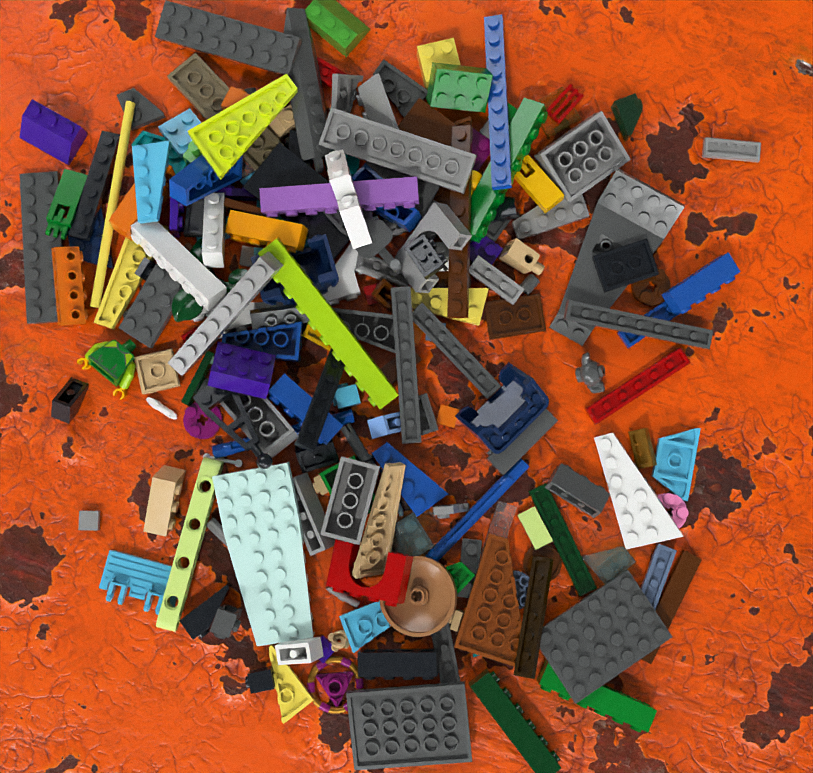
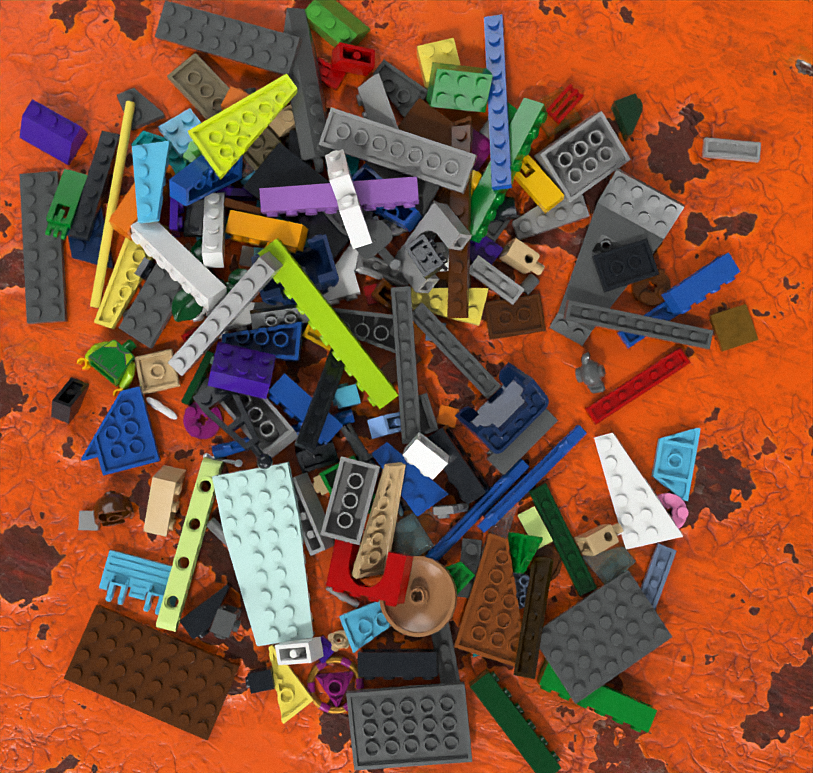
(68, 285): orange brick -> none
(112, 509): none -> reddish brown cylinder
(125, 435): none -> blue wing
(152, 672): none -> reddish brown plate
(344, 91): light grey wing -> none
(353, 59): none -> red brick
(425, 456): none -> white brick
(456, 620): tan plate -> none
(460, 468): none -> black brick
(522, 550): none -> green wing
(532, 478): none -> blue piece
(577, 490): dark grey brick -> none
(598, 539): none -> tan torso
(642, 448): pearl gold plate -> none
(675, 592): reddish brown tile -> none
(733, 327): none -> pearl gold tile

